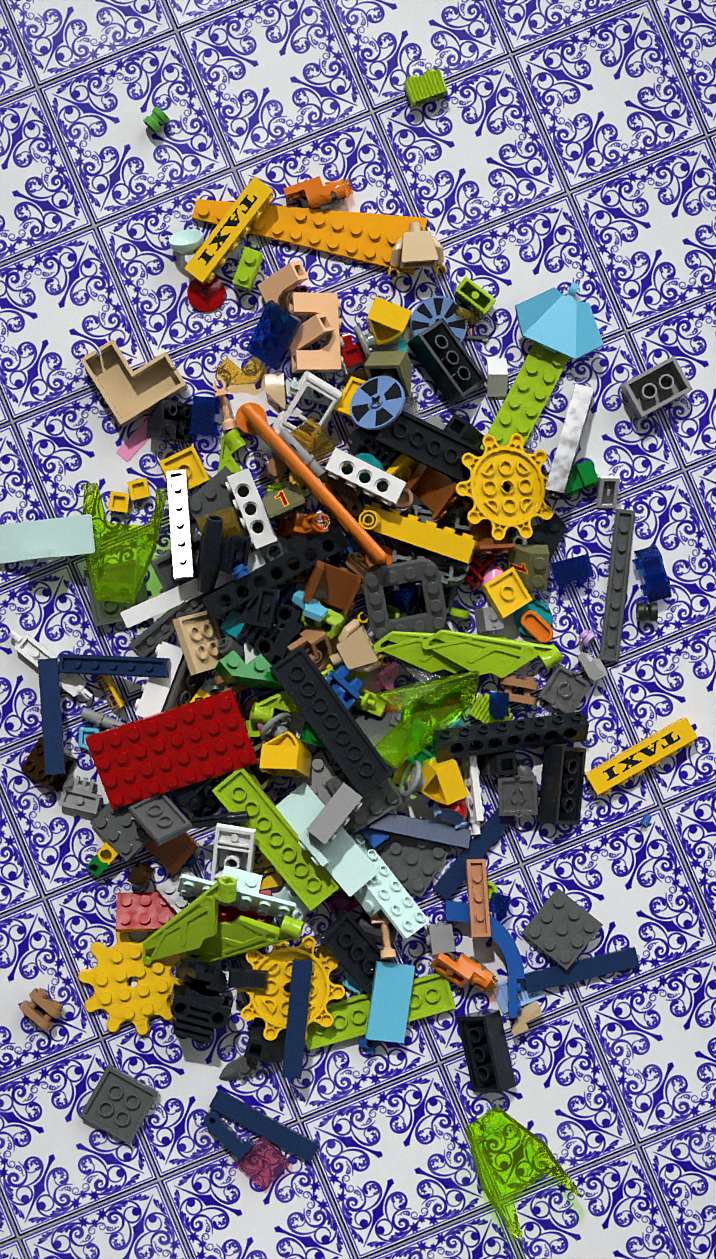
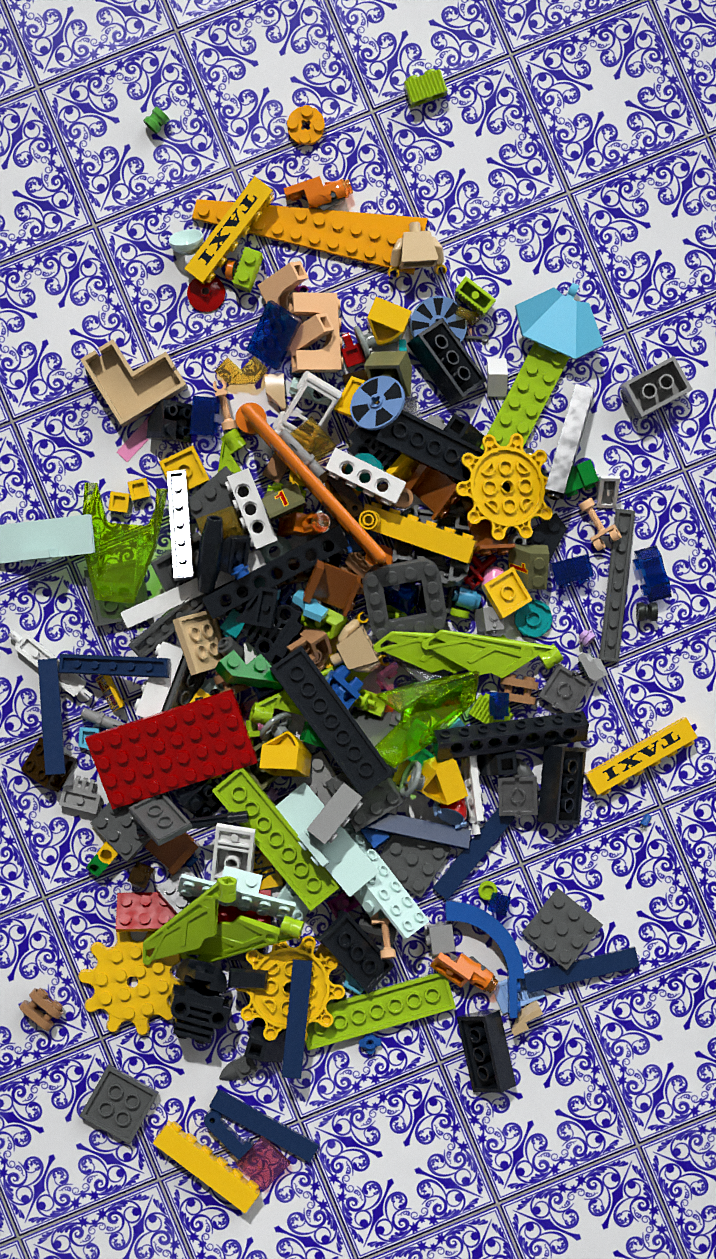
(207, 1166): none -> yellow brick
(230, 269): none -> orange tile
(305, 136): none -> light orange plate
(390, 1002): medium azure tile -> none
(466, 598): none -> dark azure brick
(478, 898): nougat plate -> none
(510, 1161): clear neon green windscreen -> none
(536, 626): orange tile -> none
(587, 506): none -> light nougat bar

